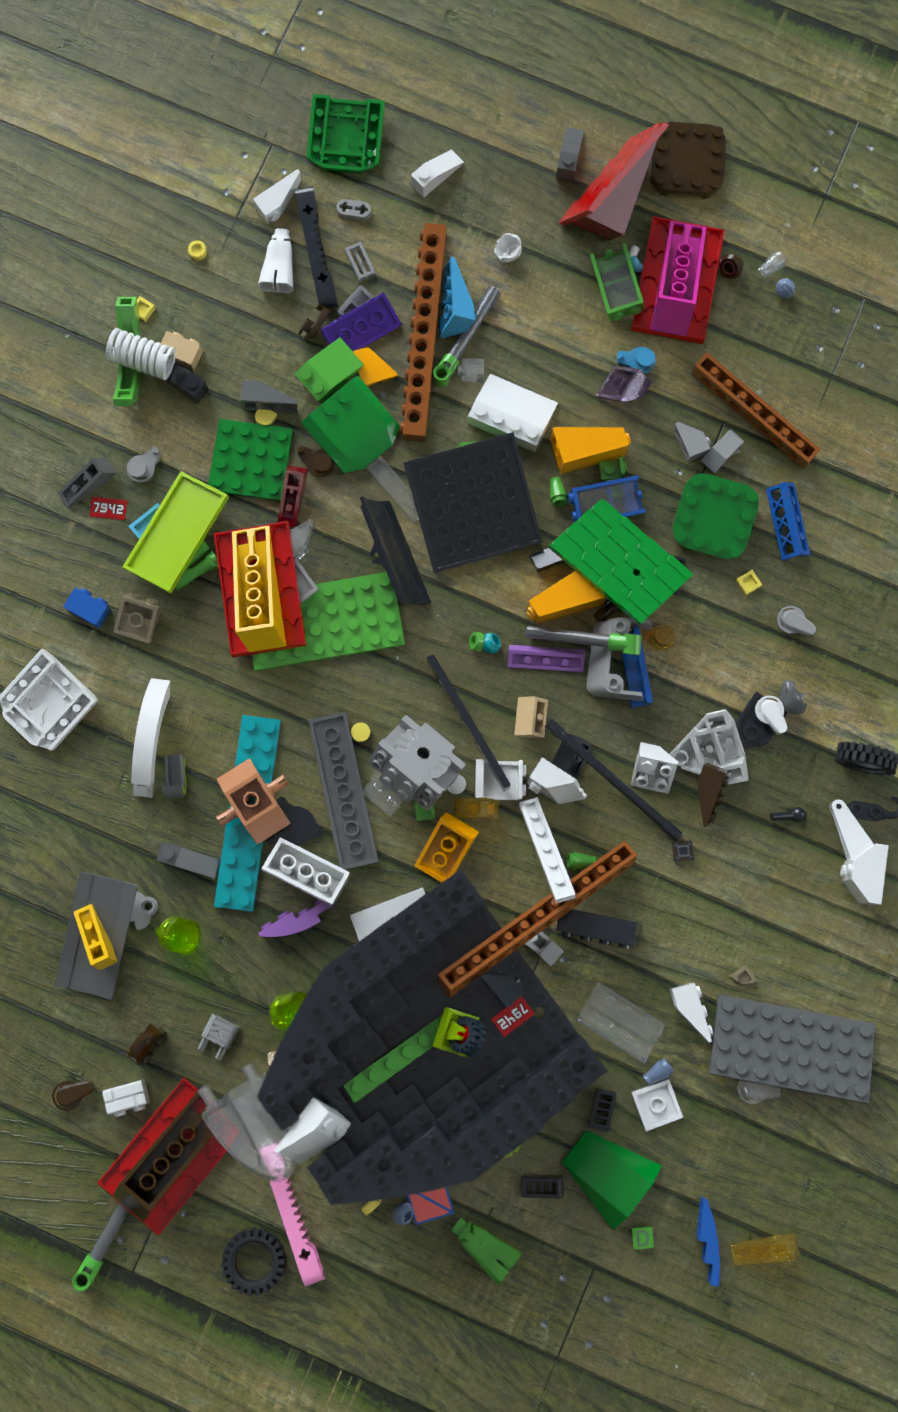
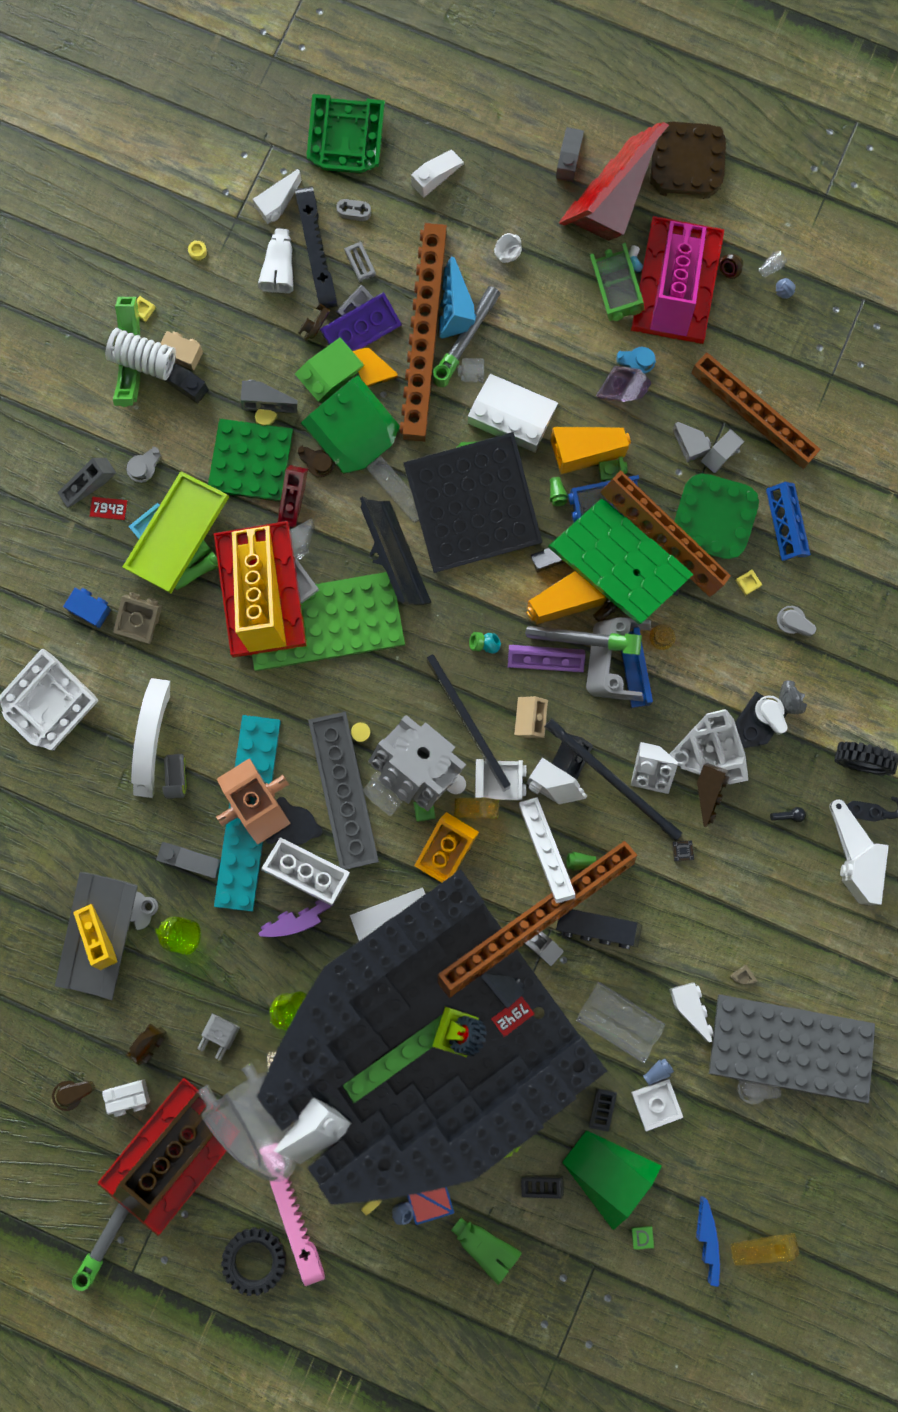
(665, 532): none -> dark orange brick

